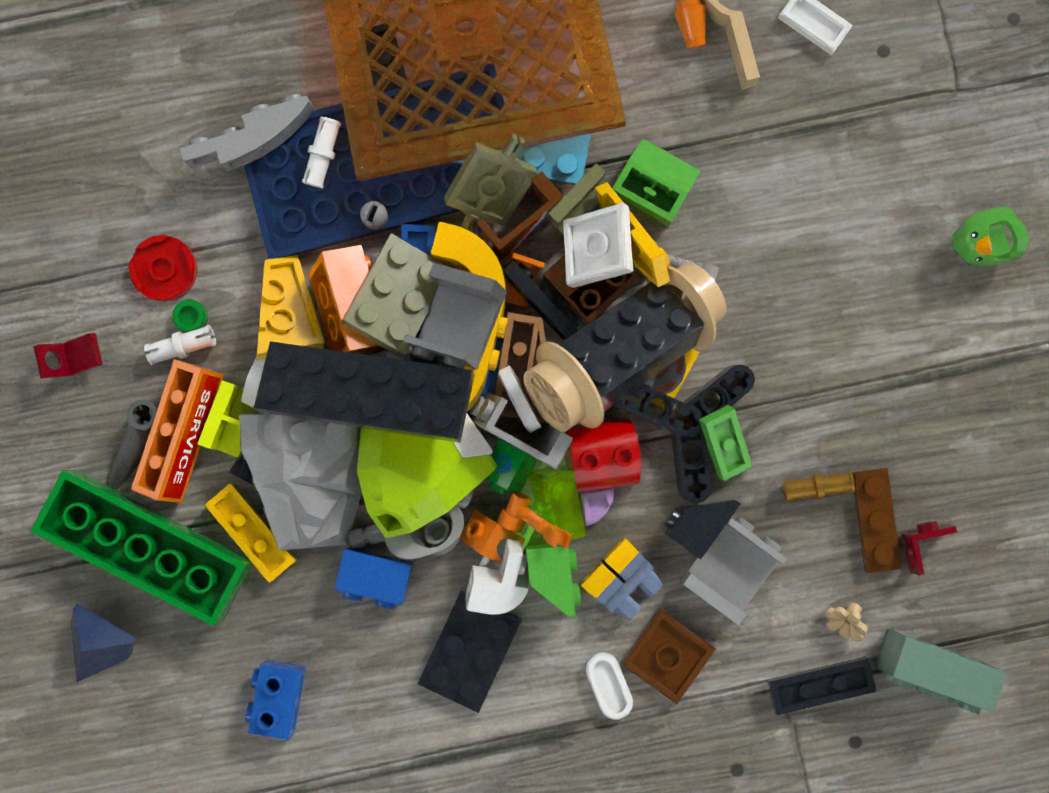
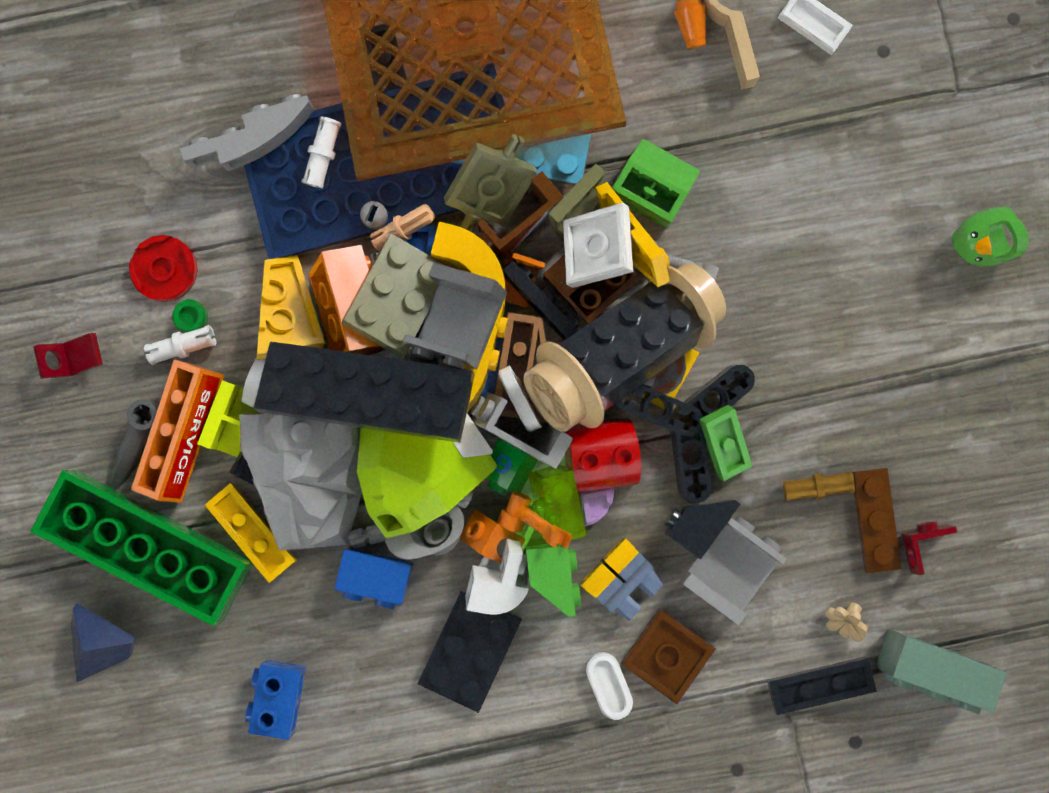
(403, 226): none -> light nougat axle

